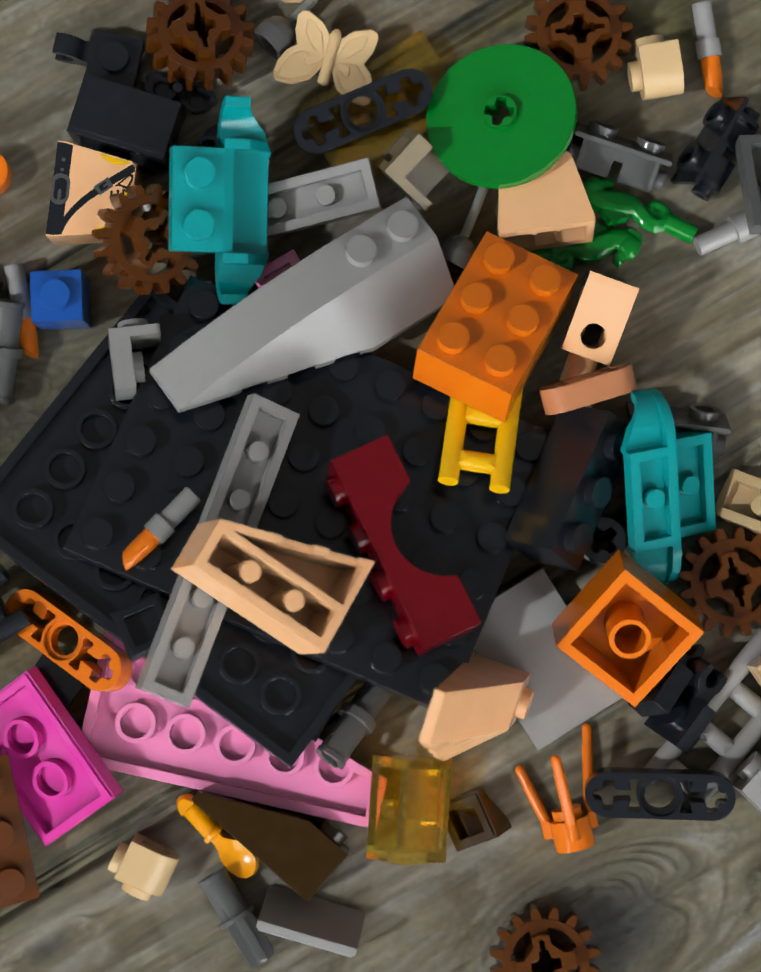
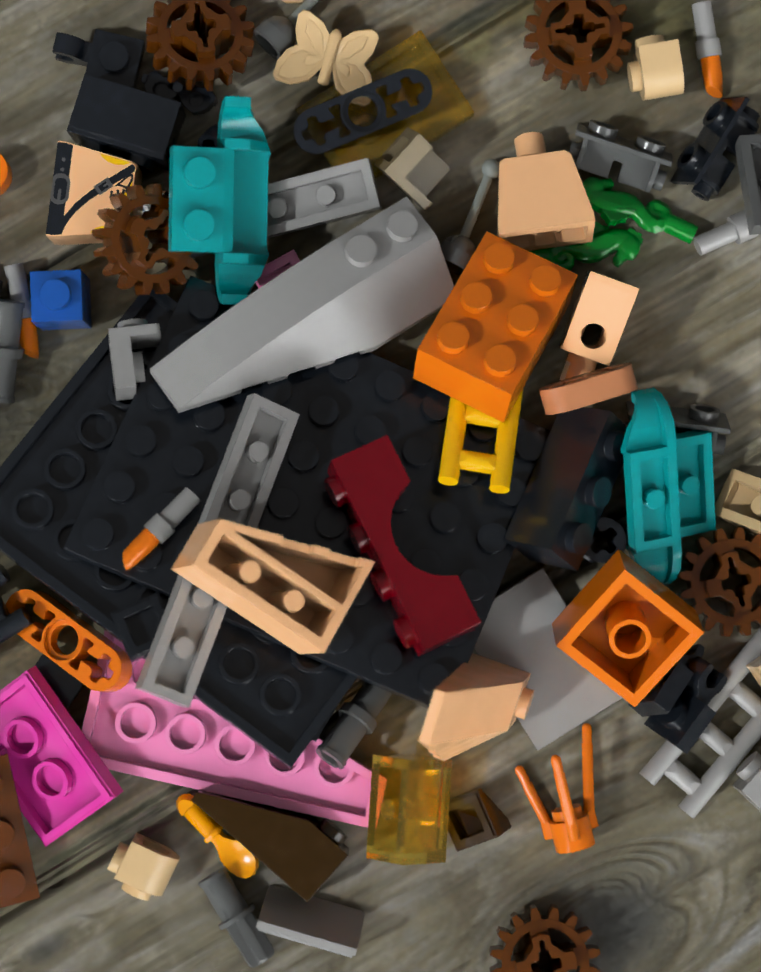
(522, 145): green piece -> none
(673, 811): black beam -> none

